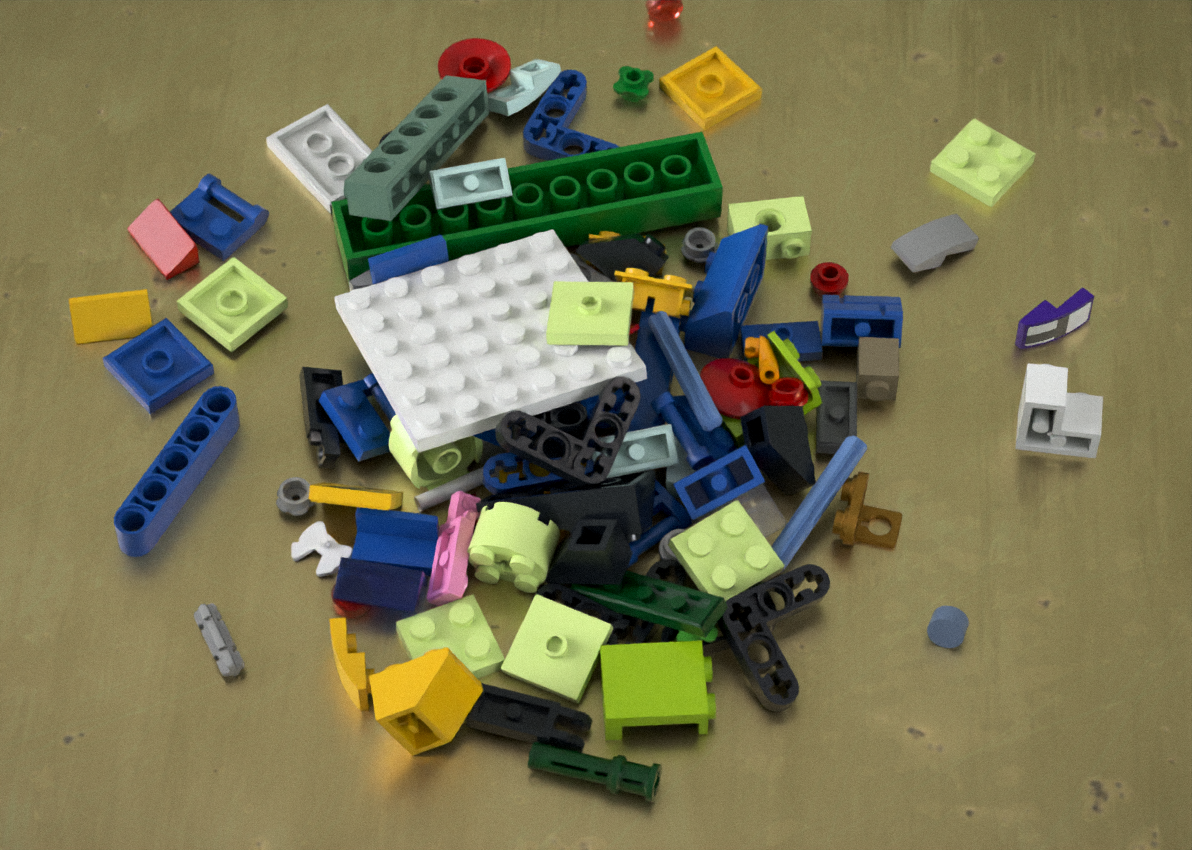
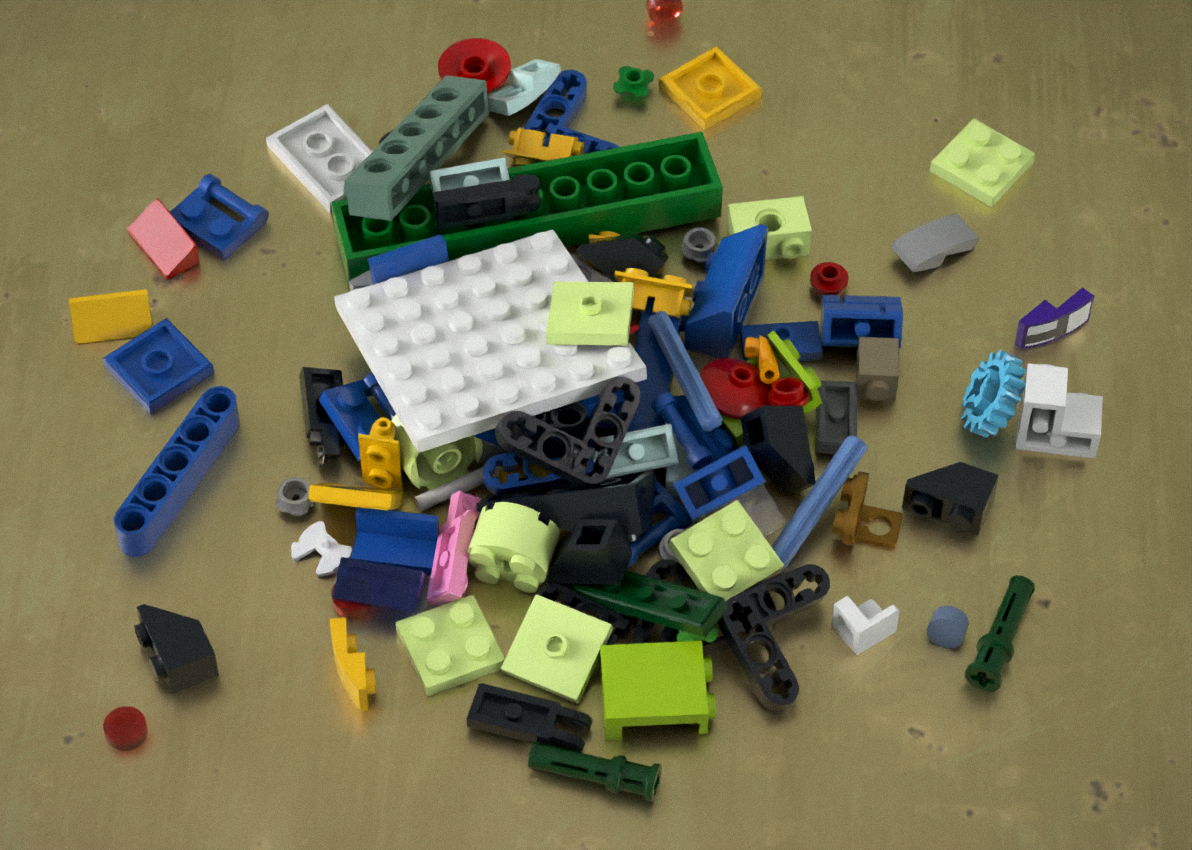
(125, 728): none -> clear red tile
(178, 647): none -> black slope
(219, 640): light grey axle -> none
(232, 304): yellowish green plate -> none
(381, 456): none -> yellow hinge
(424, 699): yellow slope -> none
(486, 202): none -> black hinge
(530, 148): none -> yellow hinge
(865, 624): none -> white panel
(952, 495): none -> black slope
(993, 394): none -> medium azure gear
(996, 647): none -> dark green pin

